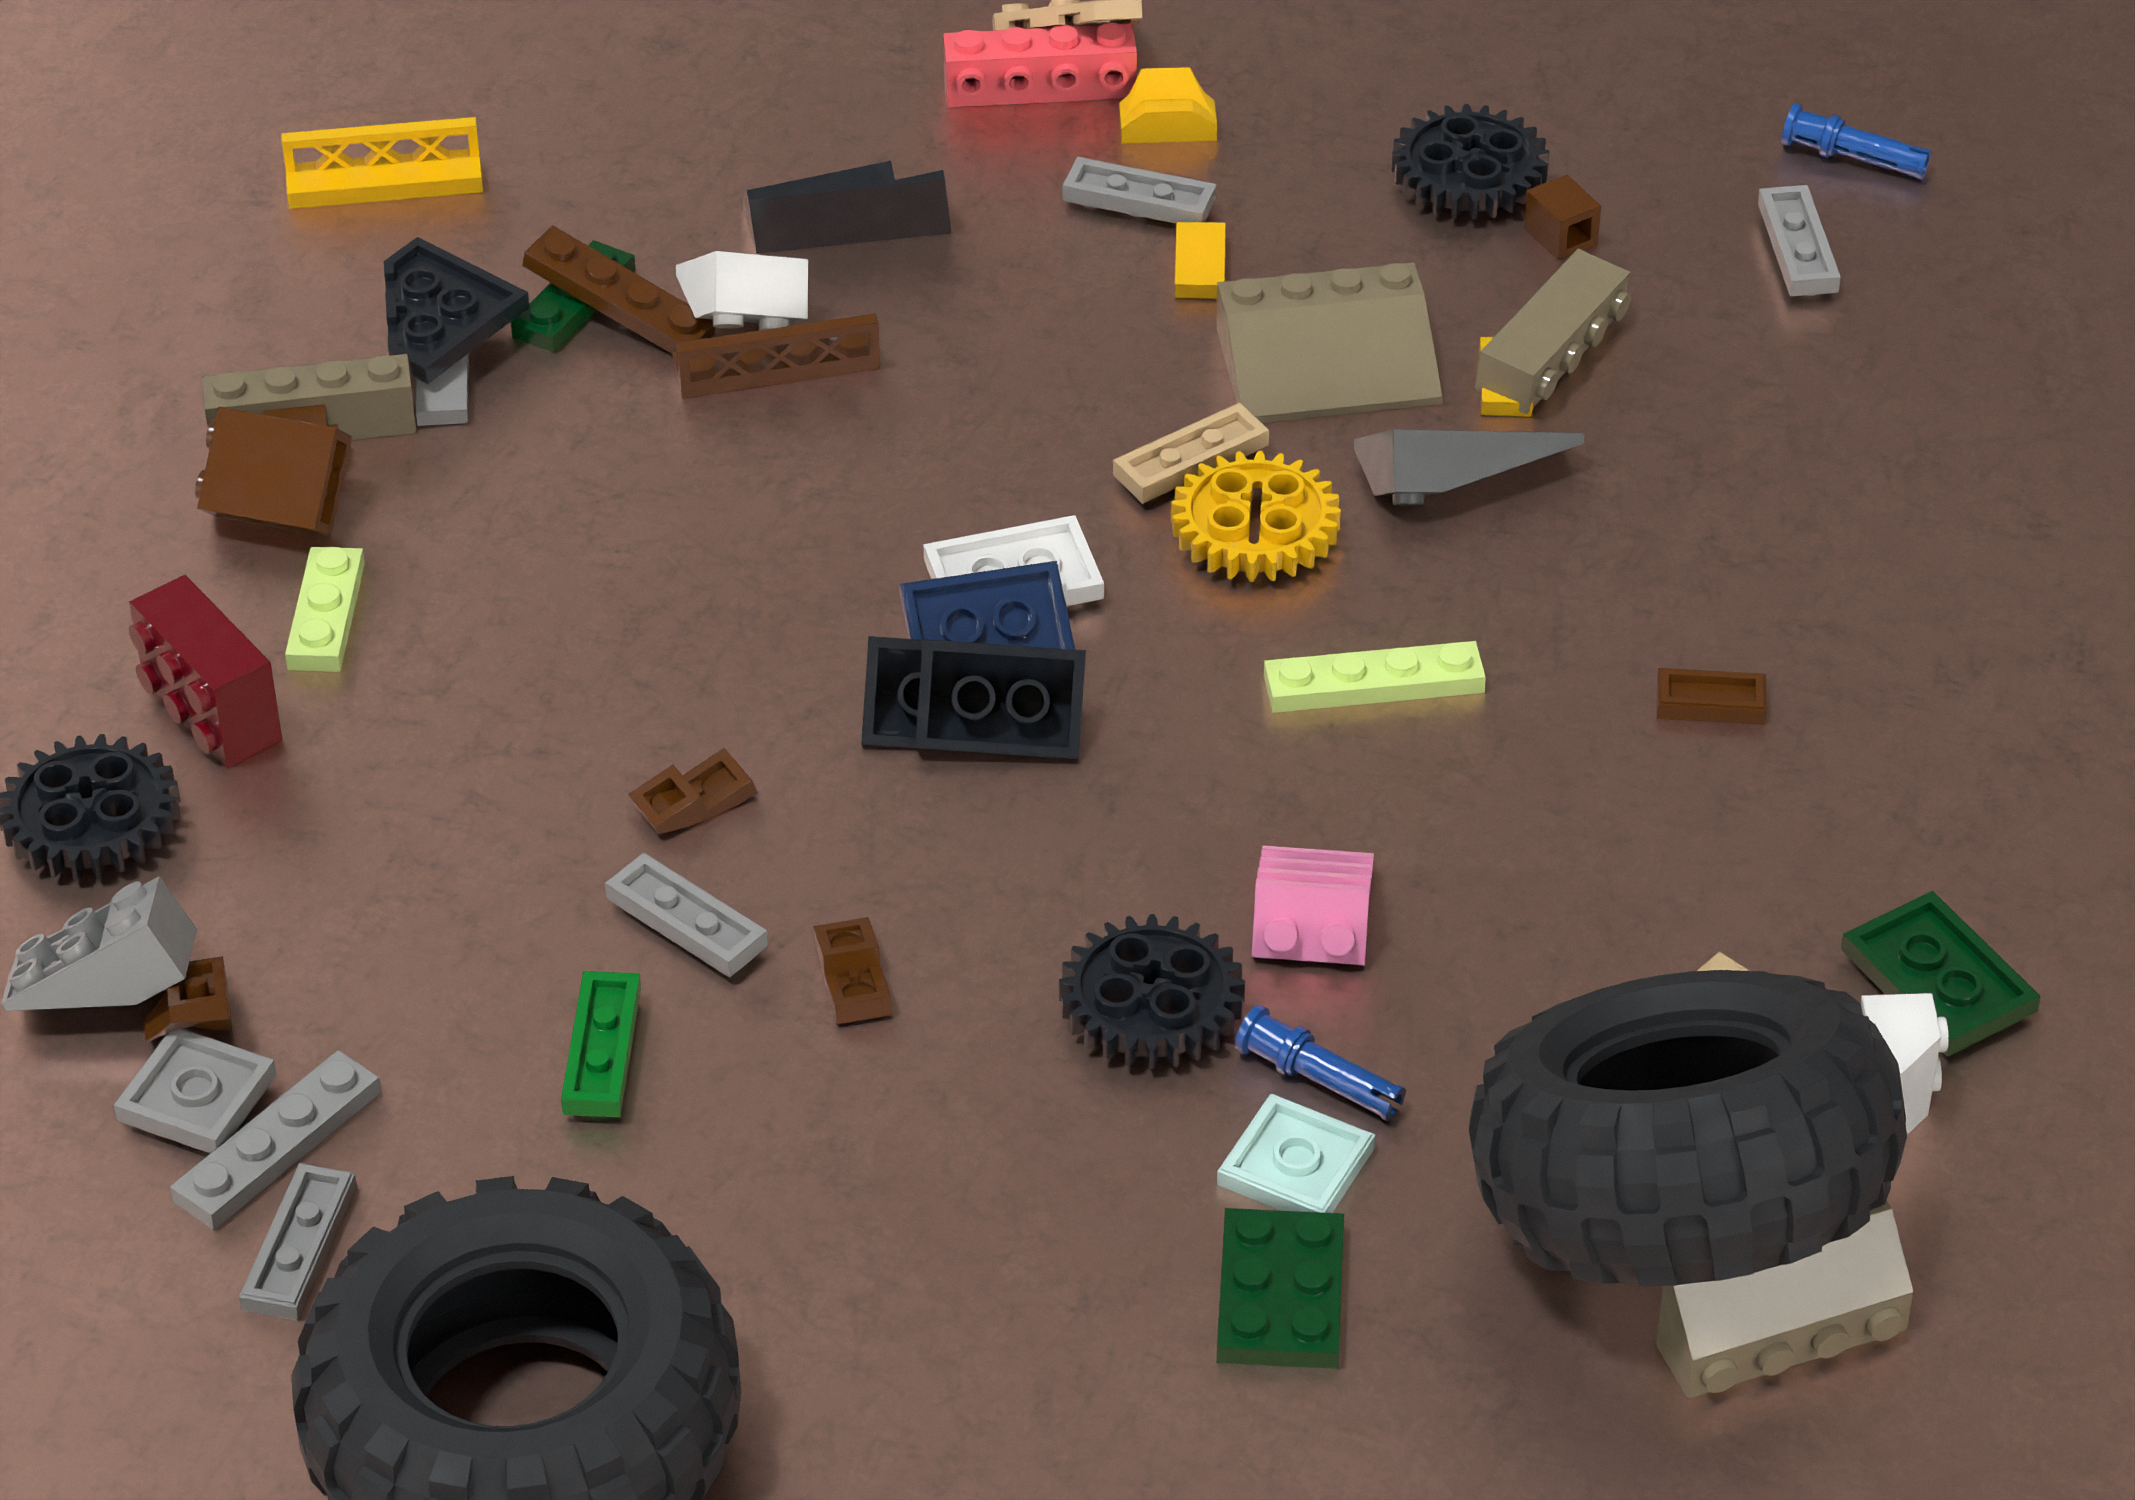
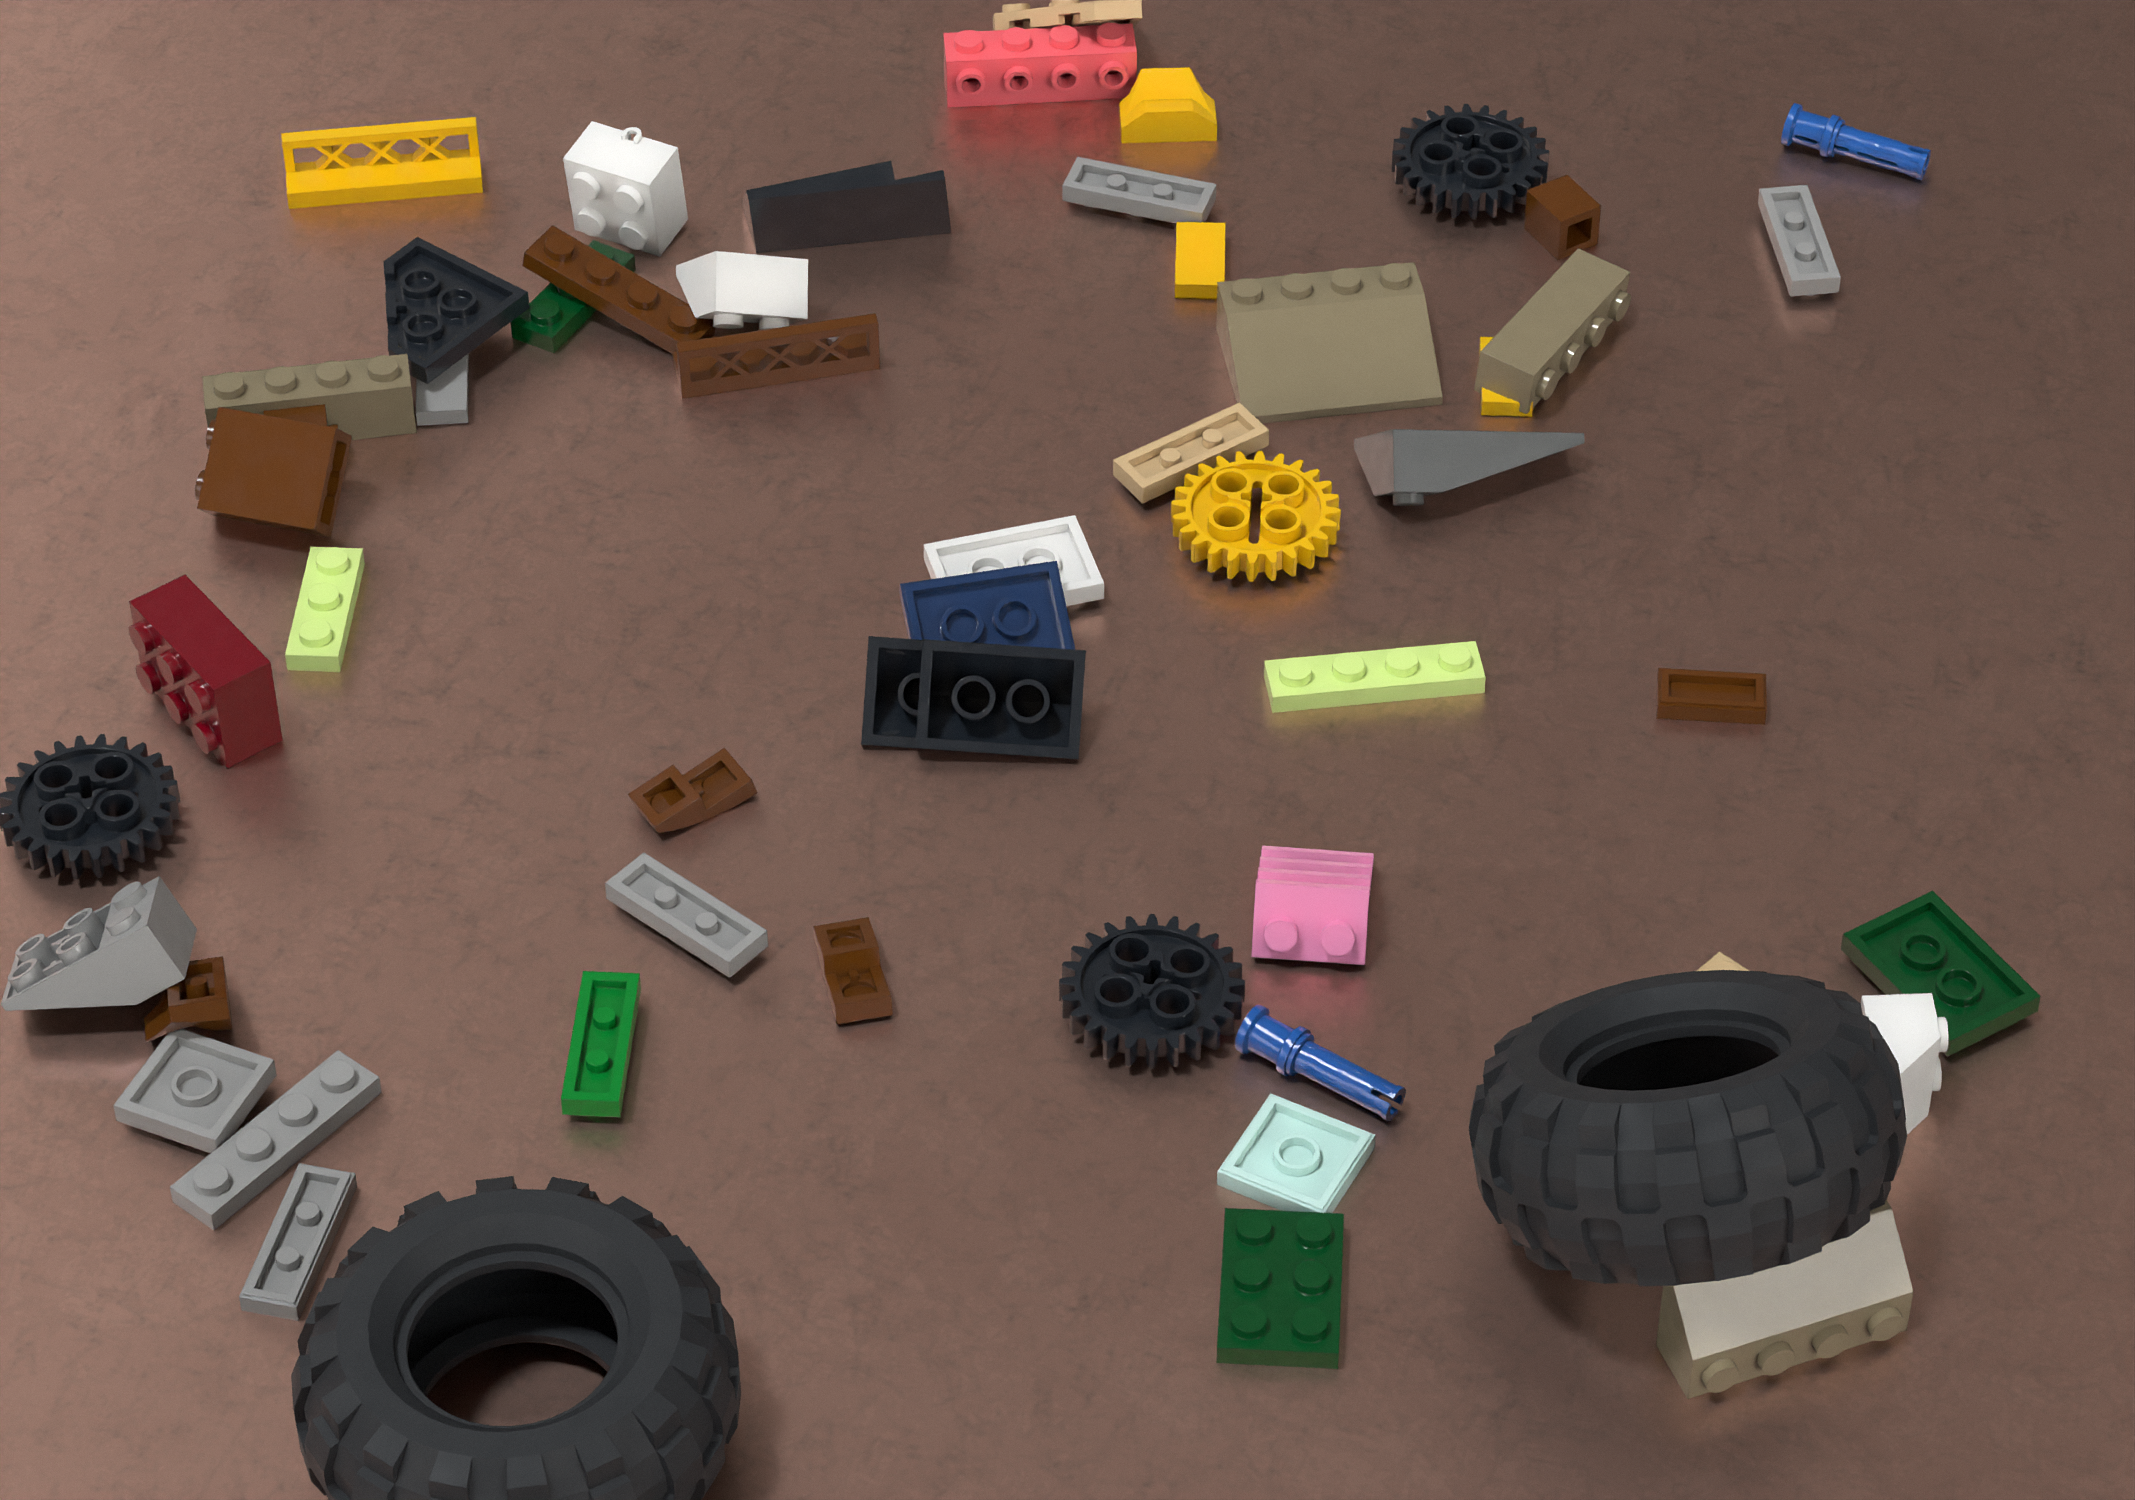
(625, 188): none -> white brick

